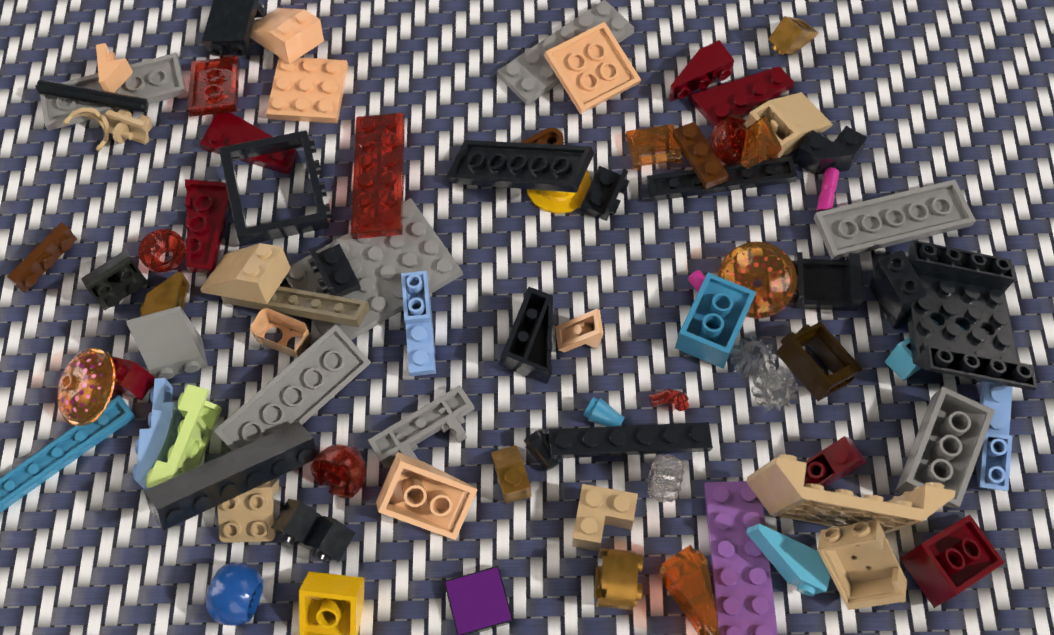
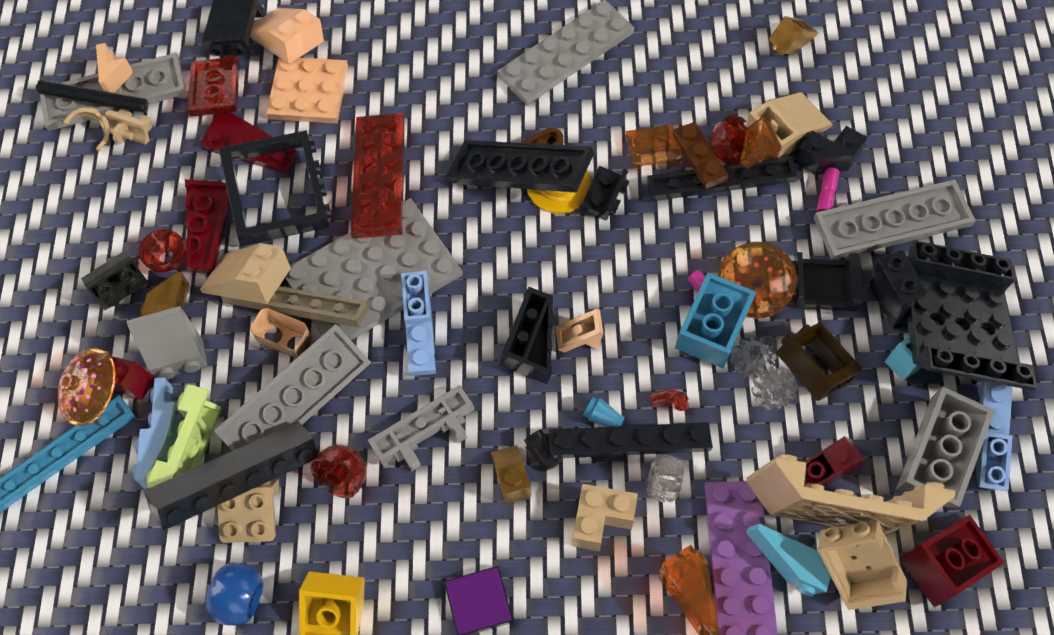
(42, 257): reddish brown plate -> none
(315, 532): black brick -> none
(335, 271): black bracket -> none
(425, 496): light nougat slope -> none
(592, 67): light nougat plate -> none
(618, 579): pearl gold brick -> none
(706, 67): dark red slope -> none
(741, 95): dark red wing -> none

